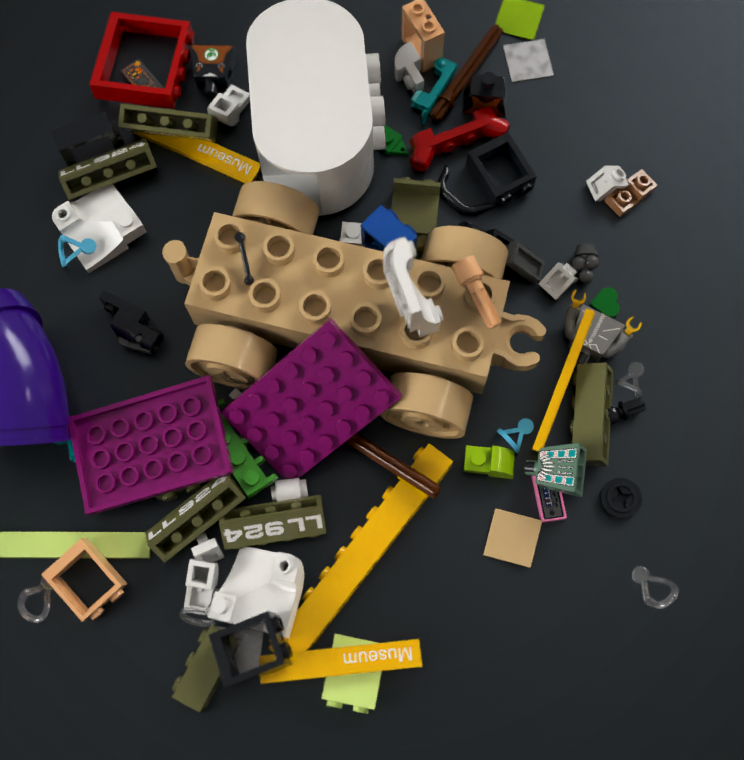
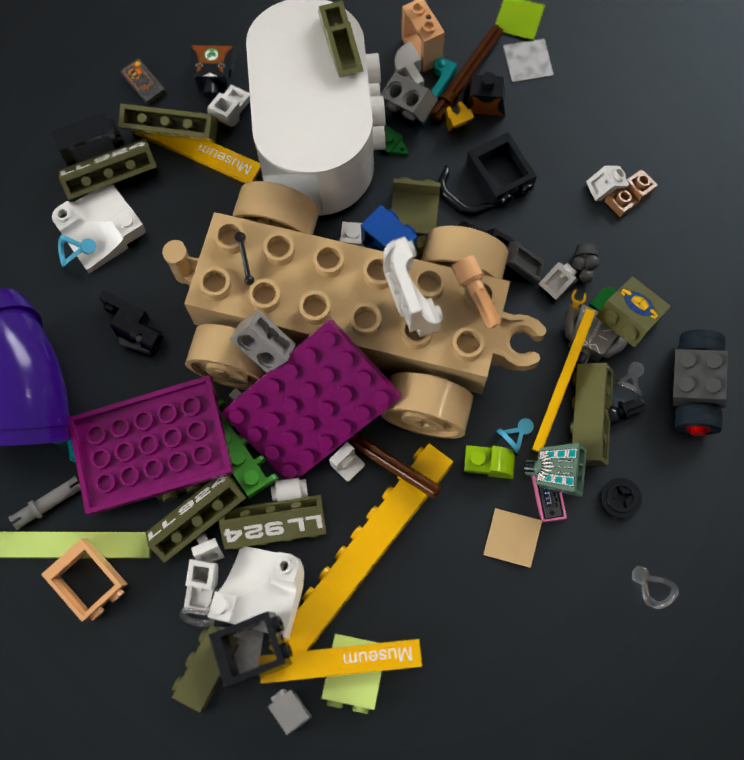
(36, 508): none -> light grey pin
(44, 586): clear piece -> none
(137, 94): red window -> none
(263, 341): none -> light grey brick
(289, 710): none -> light grey brick
(340, 39): none -> olive slope
(346, 462): none -> white bracket
(408, 97): none -> light grey brick
(427, 145): red plate -> none
(454, 121): none -> yellow tile
(633, 311): none -> olive panel
(700, 382): none -> brick

